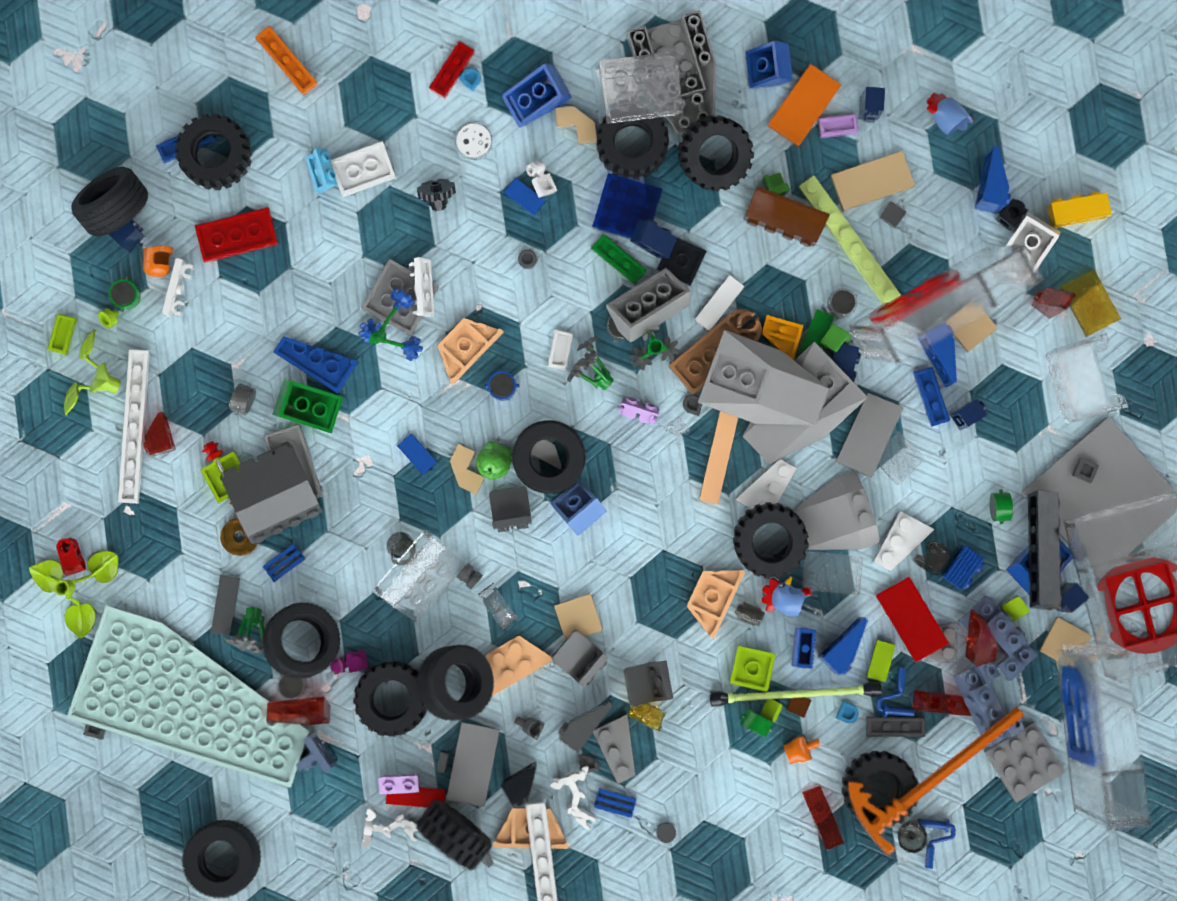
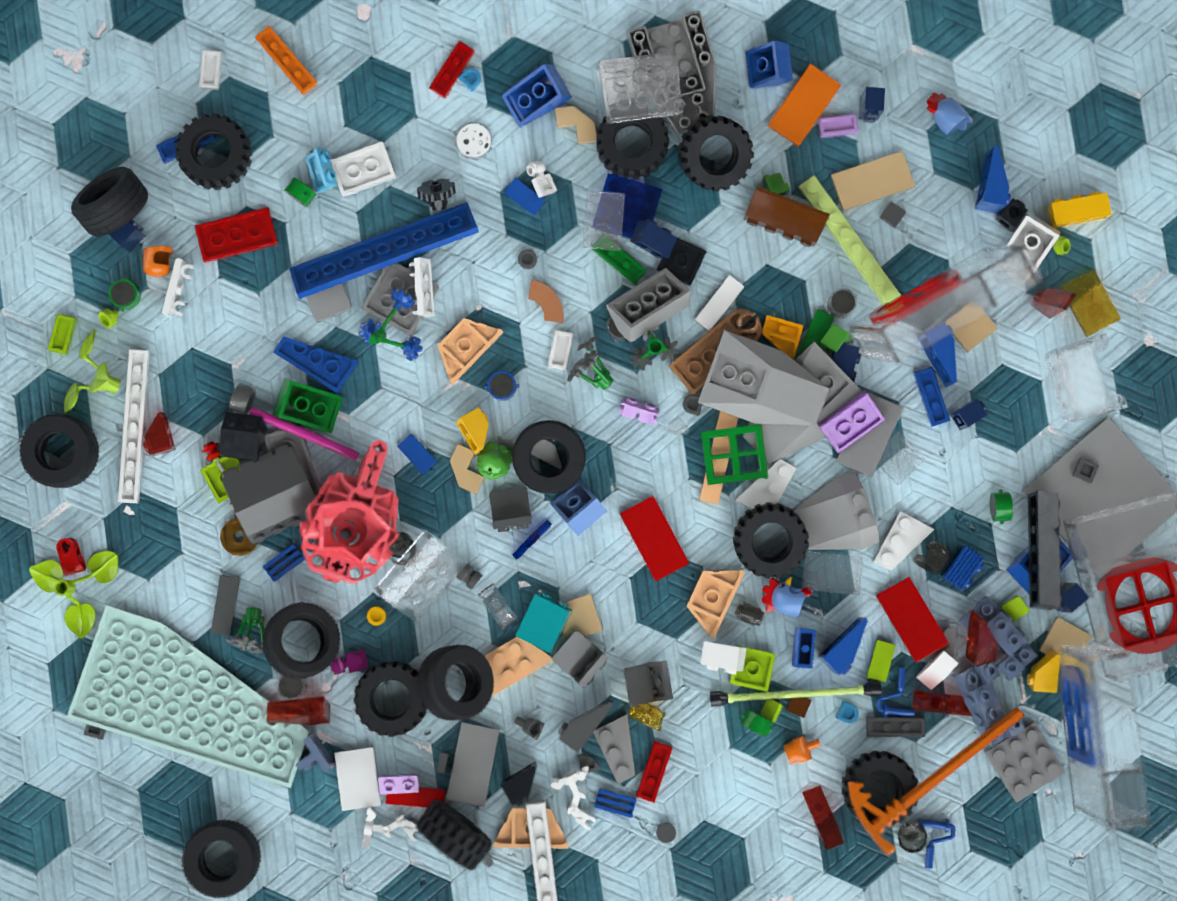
(34, 444): none -> black tyre
(210, 70): none -> white tile
(242, 436): none -> black slope
(300, 192): none -> green piece
(305, 434): none -> dark pink piece
(329, 302): none -> light grey tile
(357, 778): none -> white tile
(366, 506): none -> coral piece
(376, 616): none -> yellow tile
(383, 250): none -> blue plate
(474, 429): none -> yellow slope
(531, 539): none -> clear blue tile
(544, 622): none -> teal brick
(547, 300): none -> nougat tile
(603, 220): none -> clear tile
(654, 538): none -> red tile
(654, 771): none -> red tile
(723, 656): none -> white brick
(734, 454): none -> green window
(851, 421): none -> tile
(937, 670): none -> white slope
(1045, 673): none -> yellow slope
(1061, 245): none -> lime plate

